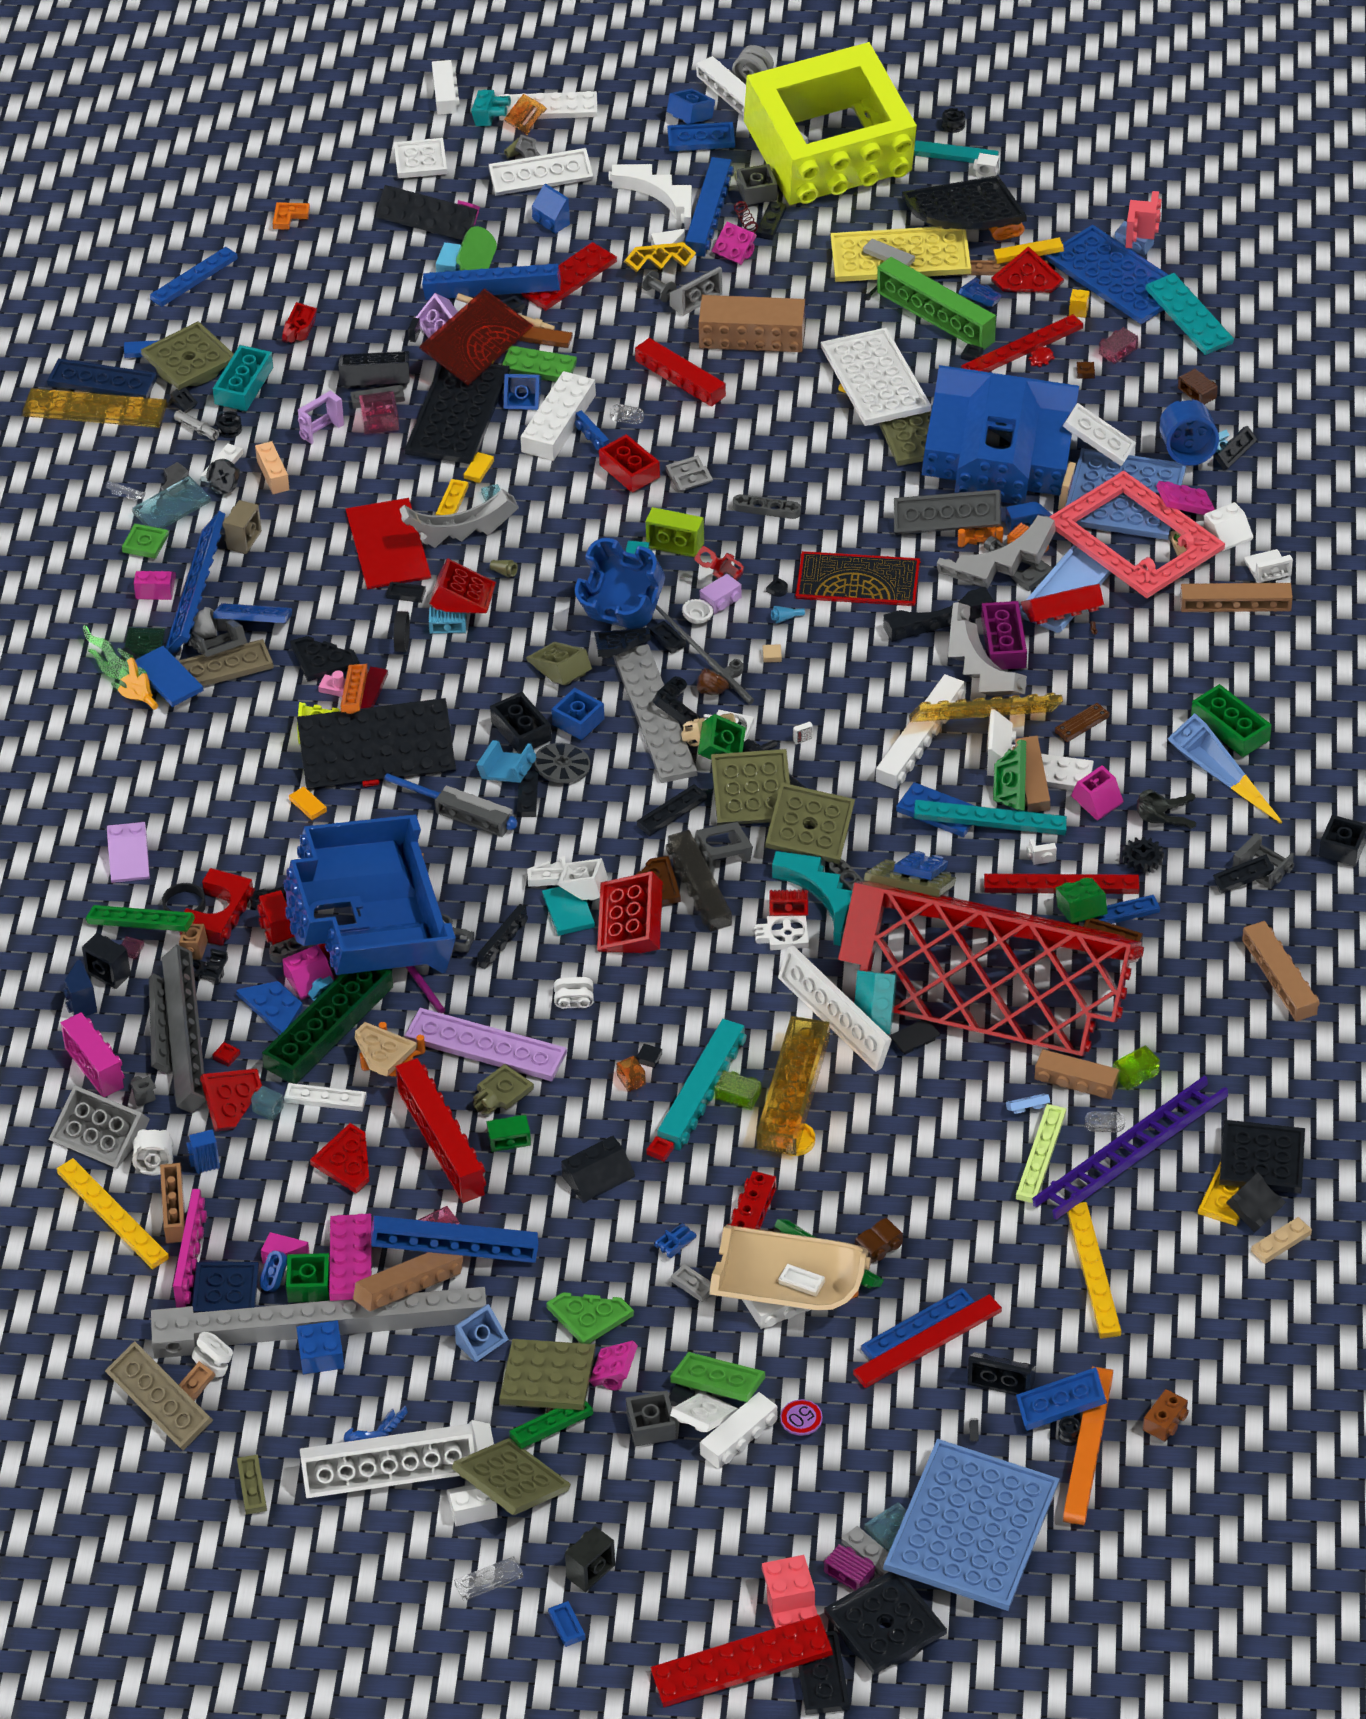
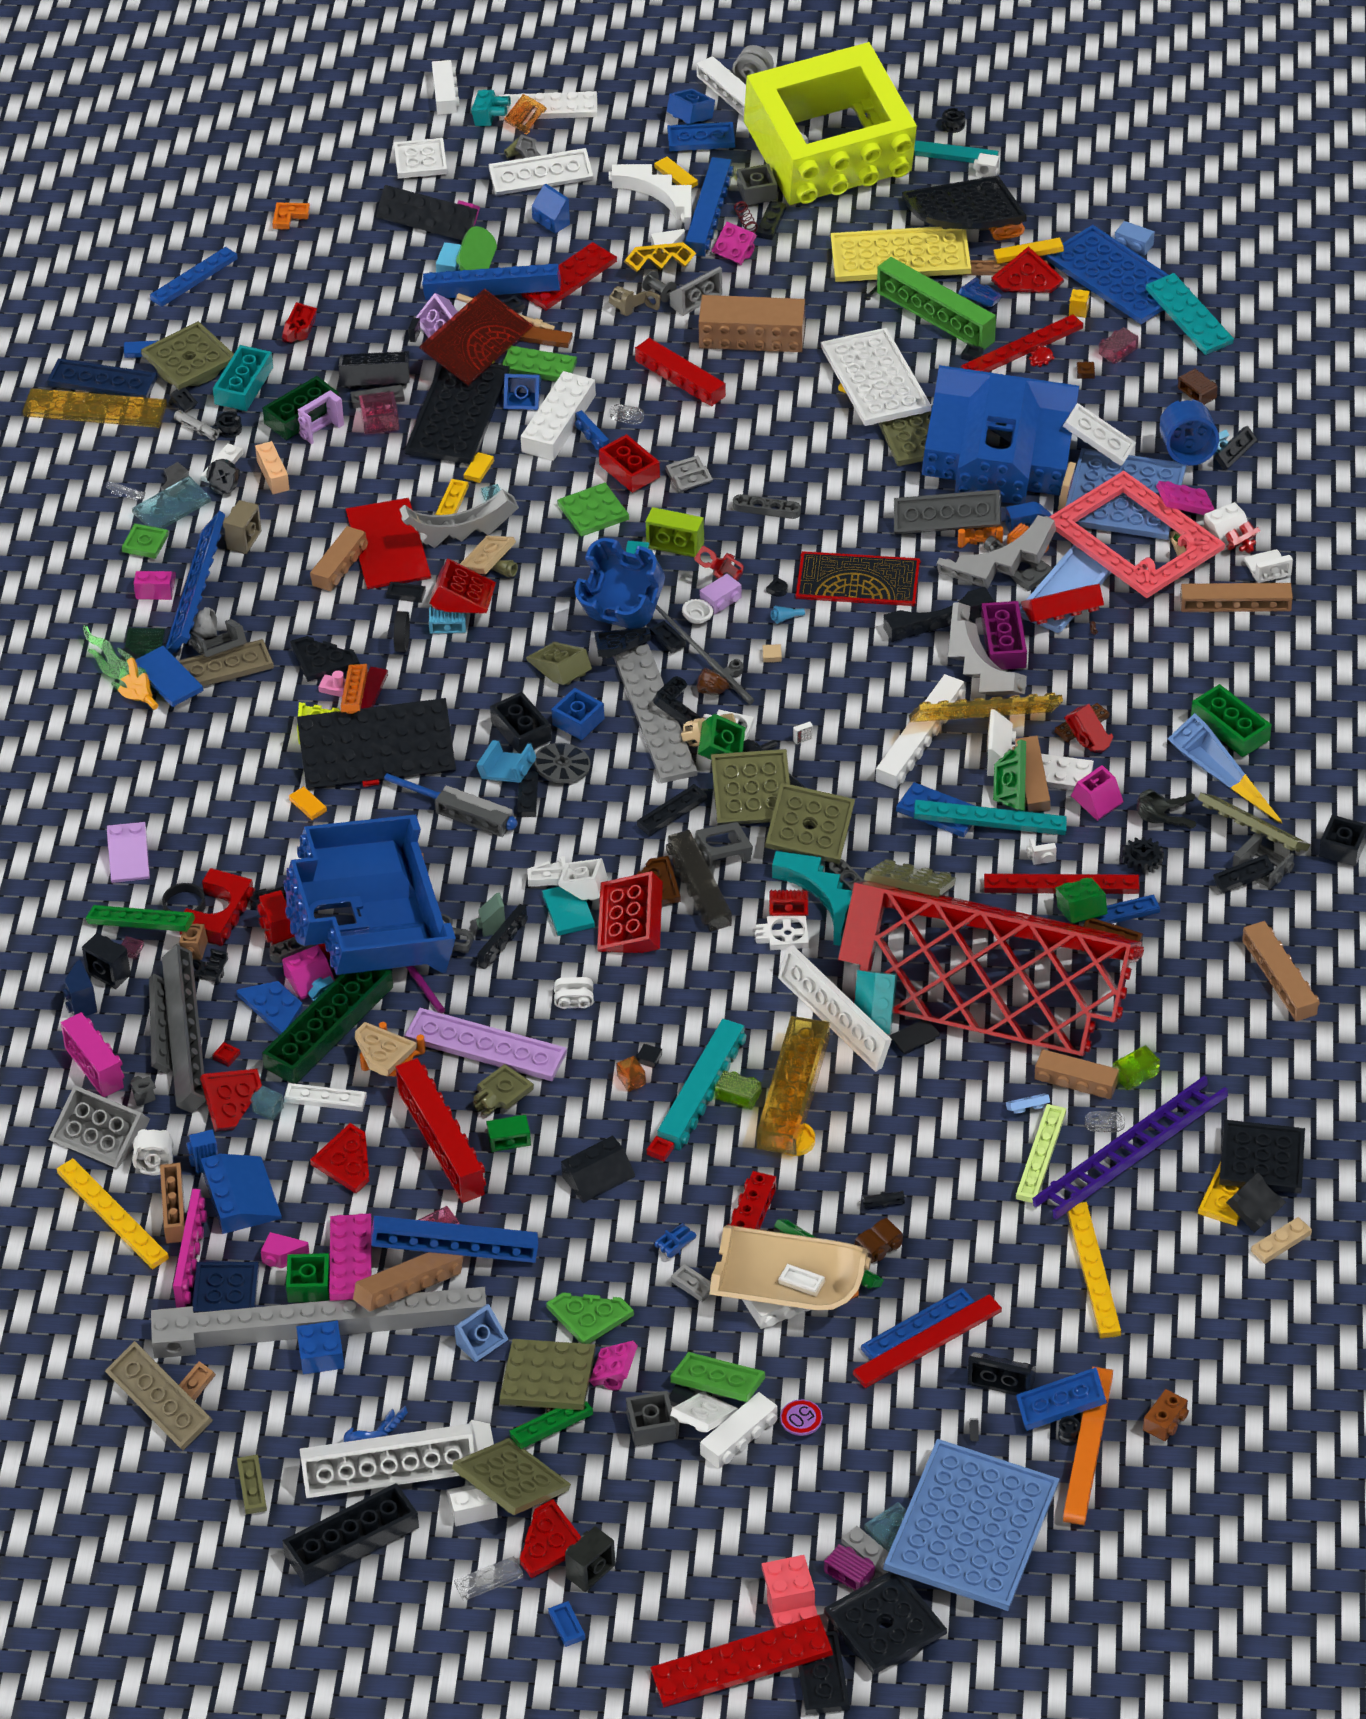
(212, 1353): white brick -> none
(239, 1191): none -> blue slope
(252, 613): blue tile -> none
(273, 1271): blue plate -> none
(283, 412): none -> dark green brick
(338, 558): none -> medium nougat brick
(350, 1534): none -> black brick
(488, 553): none -> tan tile
(491, 915): none -> sand green slope
(547, 1539): none -> red plate
(593, 509): none -> bright green plate
(629, 300): none -> dark tan piece
(679, 175): none -> yellow tile
(883, 1199): none -> black pin
(884, 251): light grey tile -> none
(921, 866): blue plate -> none
(1088, 729): none -> red piece
(1143, 219): coral bracket -> none
(1235, 540): none -> hips
(1256, 824): none -> olive plate

